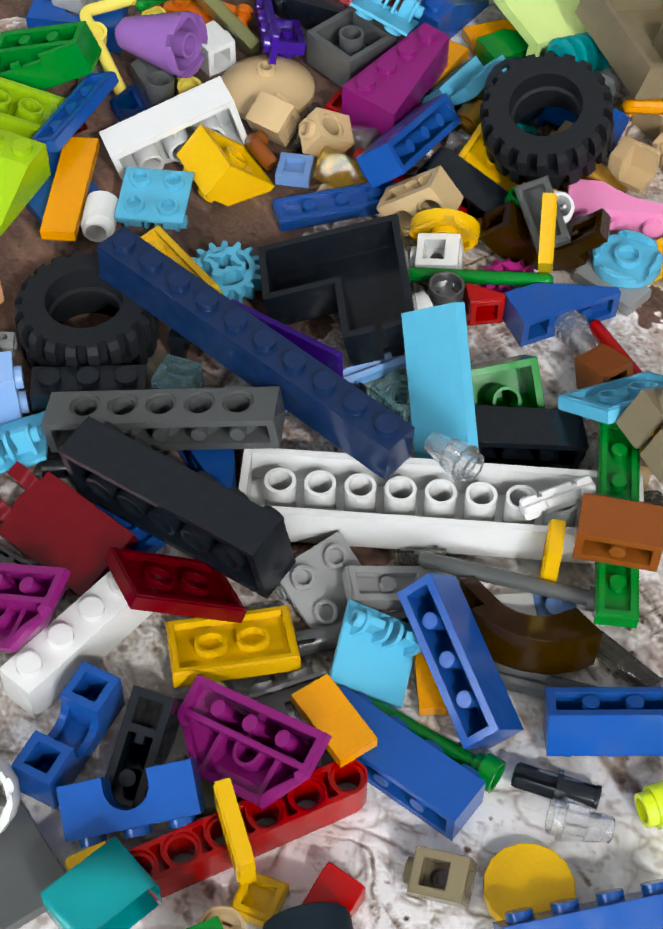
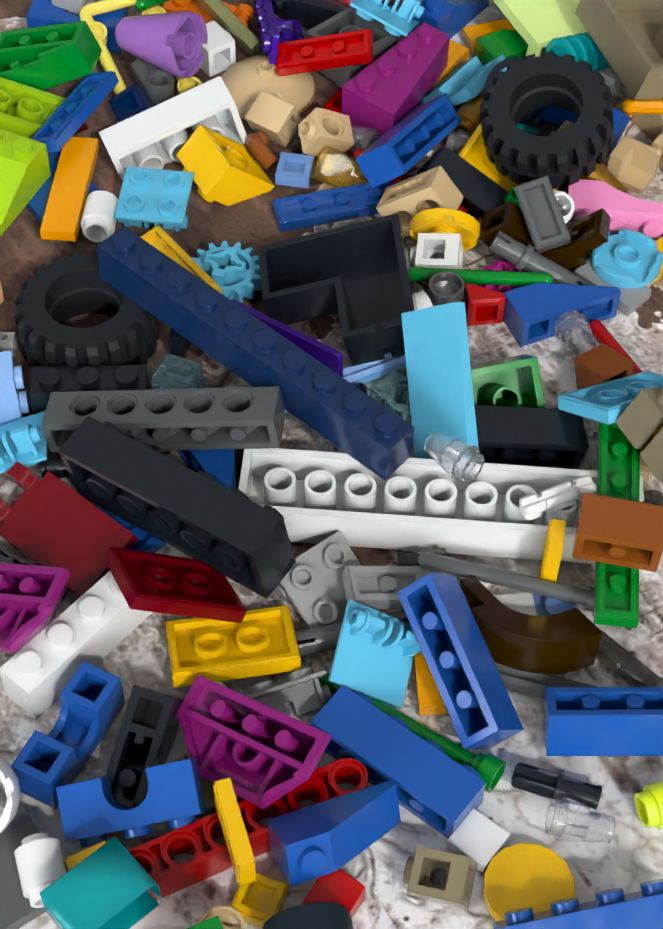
(39, 865): none -> white brick
(324, 52): none -> red tile
(330, 711): light orange tile -> none
(331, 832): none -> blue slope
(478, 839): none -> white tile
(531, 261): none -> dark grey pin
(547, 233): yellow tile -> none

